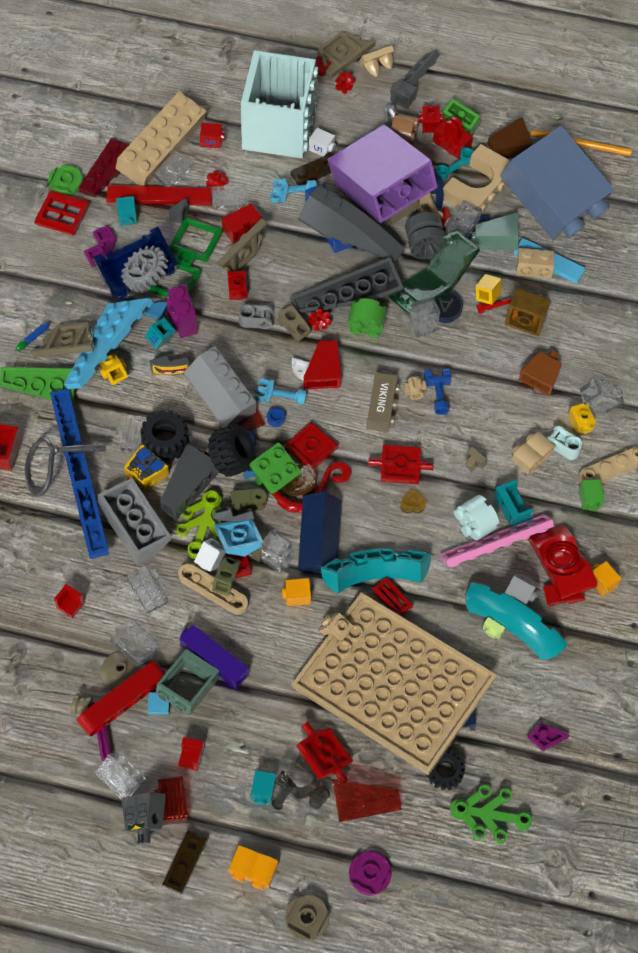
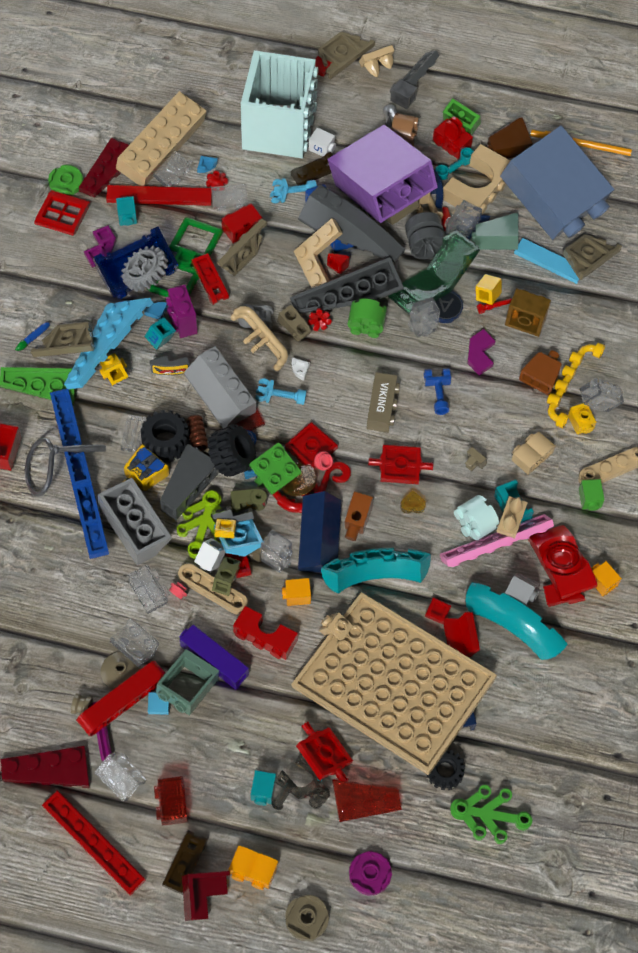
(55, 767): none -> dark red wing
(69, 601): red panel -> none
(93, 842): none -> red tile
(143, 814): dark grey torso -> none
(178, 212): dark grey slope -> none
(178, 590): none -> coral plate
(191, 753): red panel -> none
(197, 432): none -> copper piece
(197, 888): none -> dark red panel
(206, 164): none -> dark azure tile
(209, 278): none -> red plate
(211, 135): red brick -> none
(225, 528): none -> yellow tile
(237, 285): red brick -> none
(261, 330): none -> tan piece
(276, 417): blue tile -> none
(277, 643): none -> red arch
(315, 244): none -> tan plate
(323, 460): none -> coral plate
(324, 367): red slope -> none
(338, 262): none -> red slope
(344, 82): red plant -> none
(360, 510): none -> dark orange torso
(403, 610): red tile -> none
(415, 388): tan gear -> none
(430, 118): red brick -> none
(437, 610): none -> red tile
(462, 634): none -> red panel
(477, 346): none -> magenta tile
(493, 628): yellowish green plate -> none
(512, 517): none -> tan tile
(535, 263): tan bracket -> none
(546, 736): magenta piece -> none
(564, 441): light aqua piece -> none
(569, 373): none -> yellow bar
(588, 254): none -> dark tan wing

